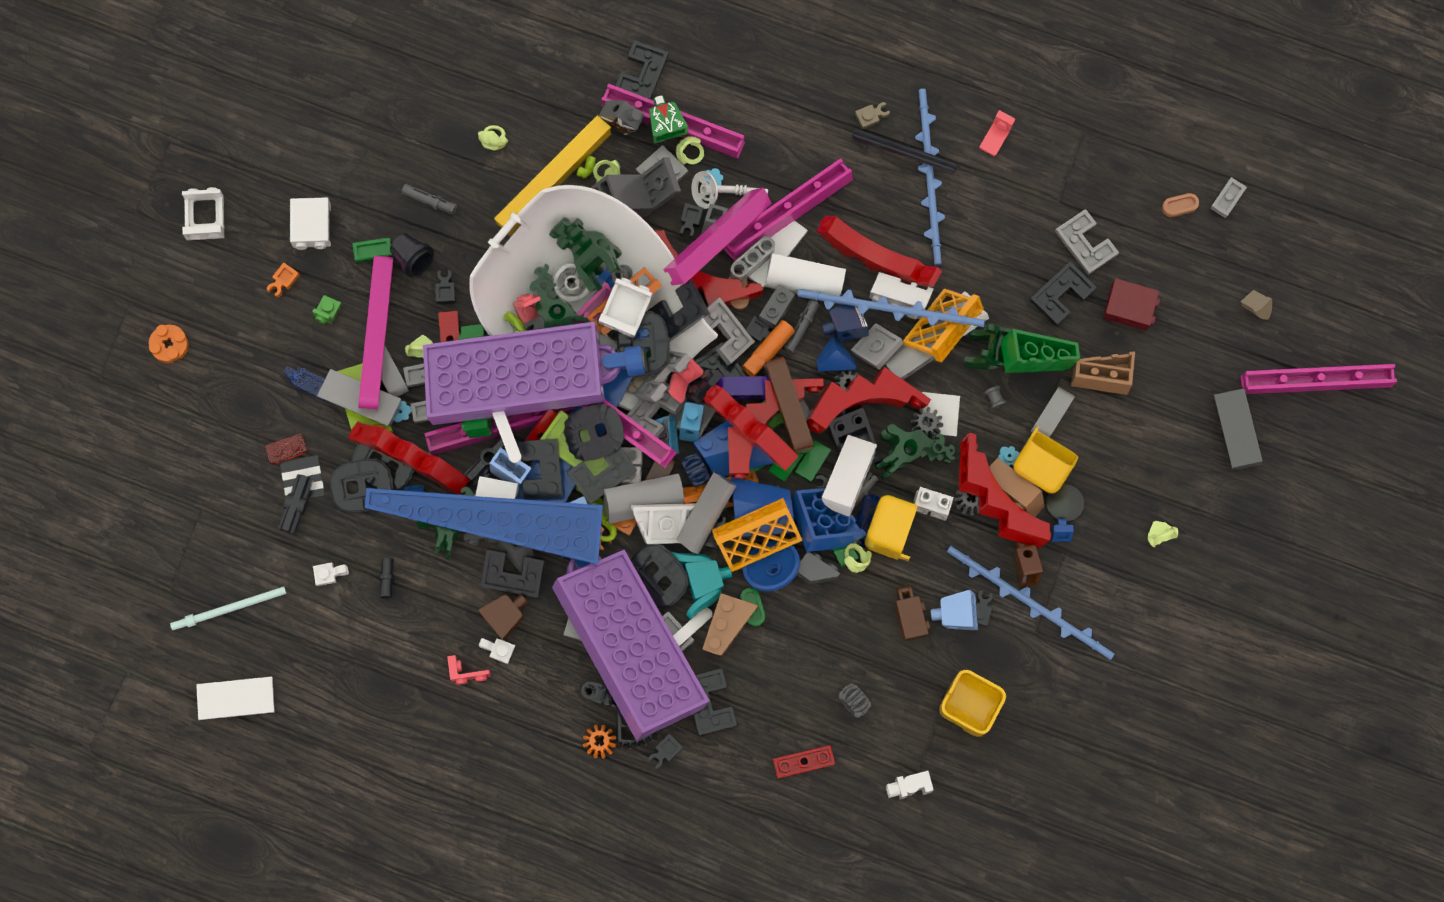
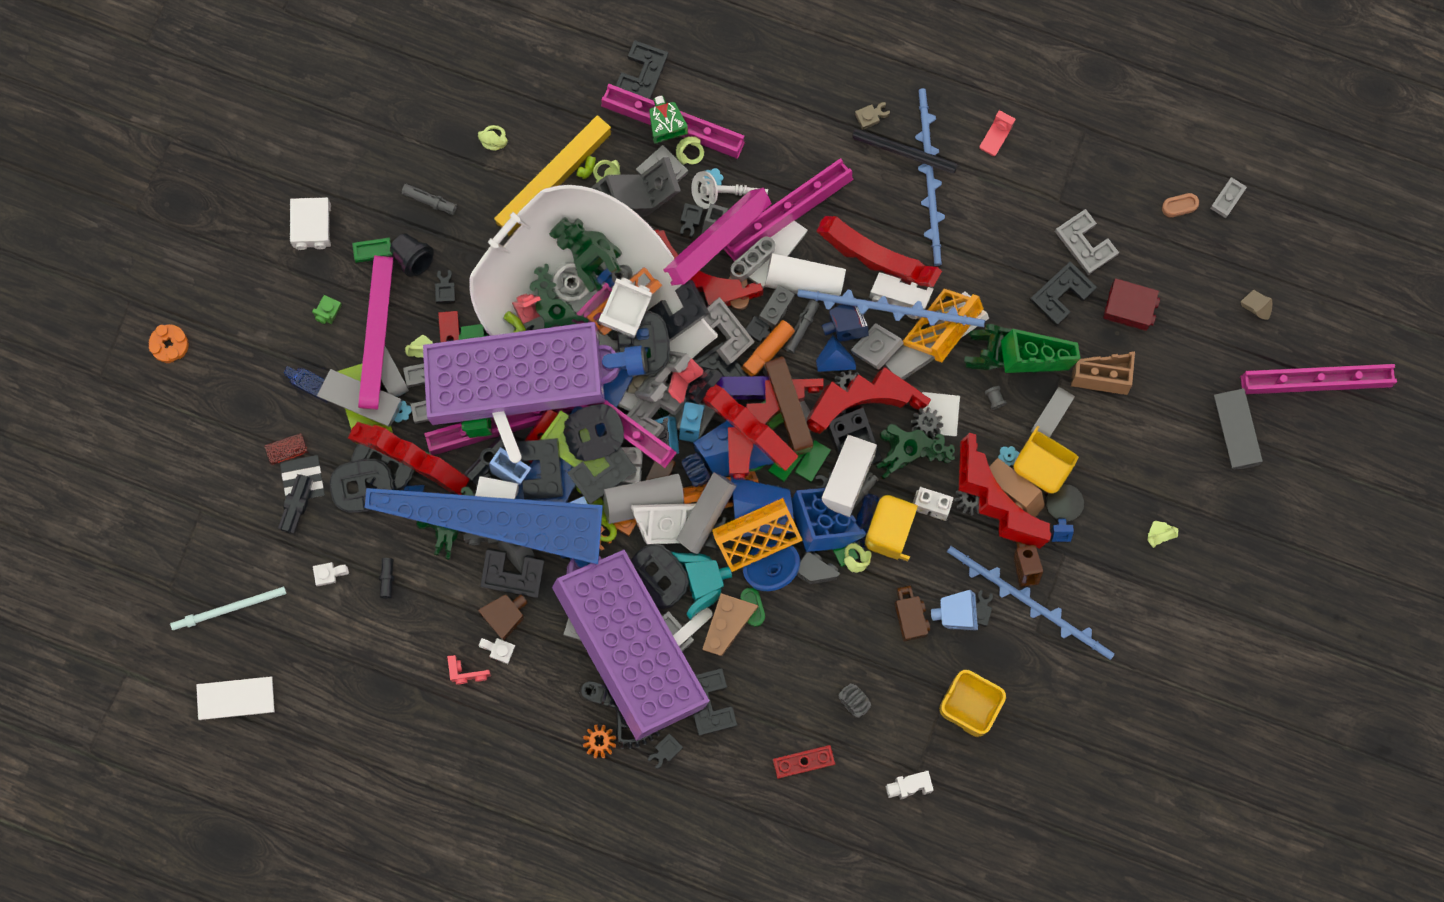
(203, 231): white window -> none
(284, 277): orange plate -> none
(624, 118): dark grey torso -> none

